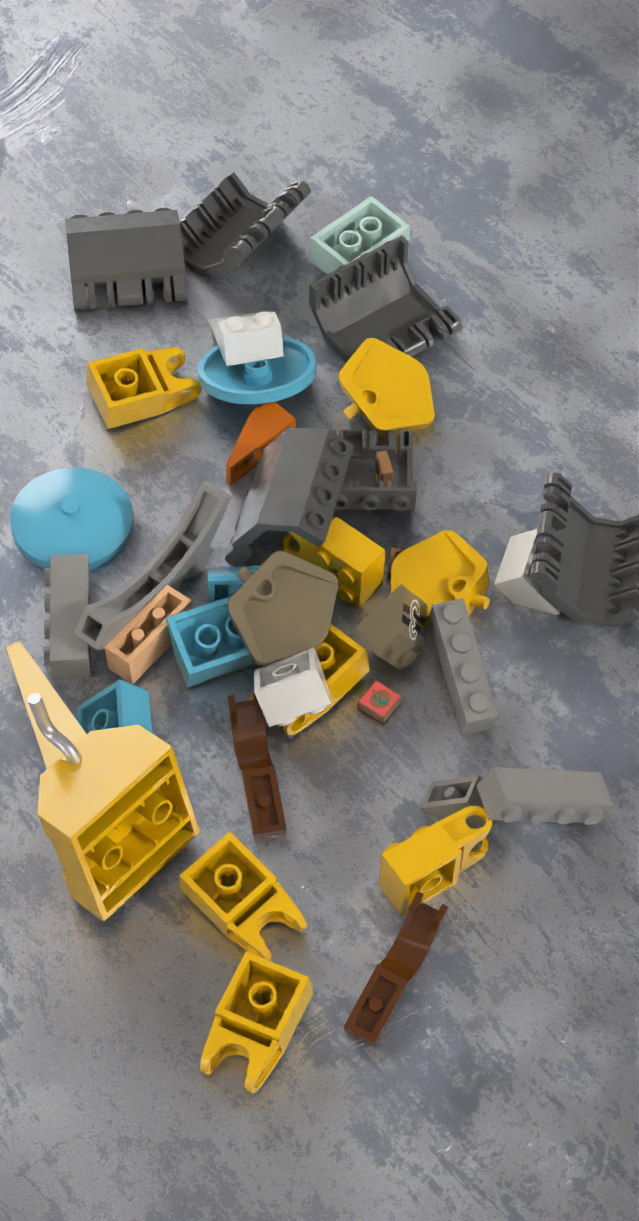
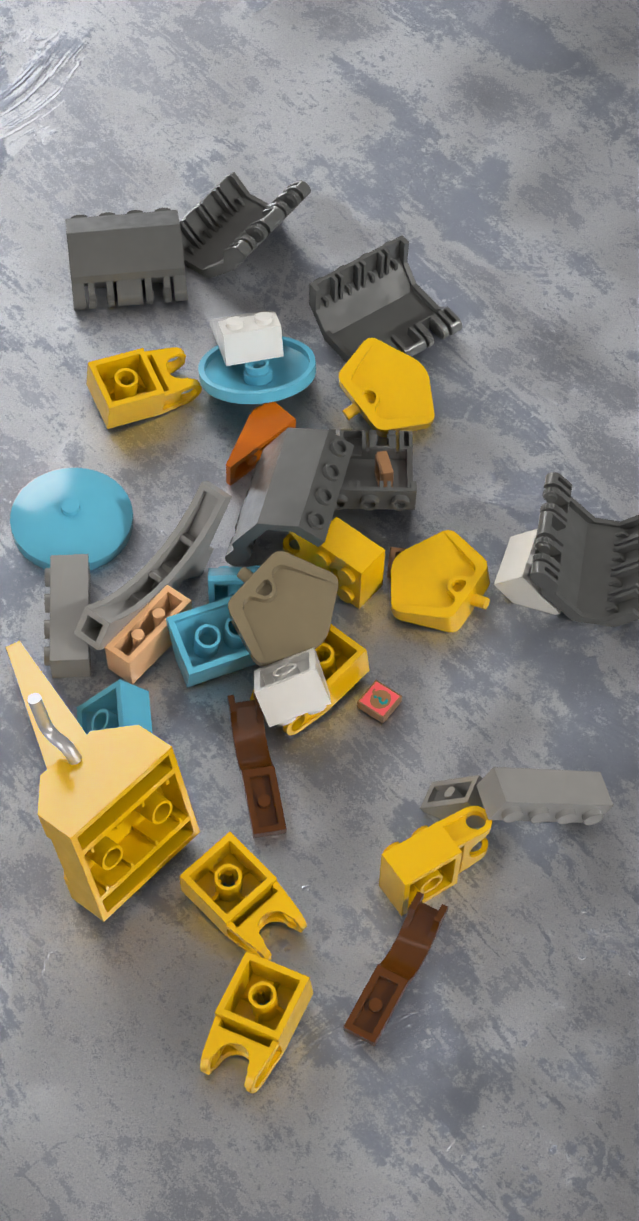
(354, 234): light aqua brick -> none
(396, 628): dark tan slope -> none
(462, 667): light grey brick -> none

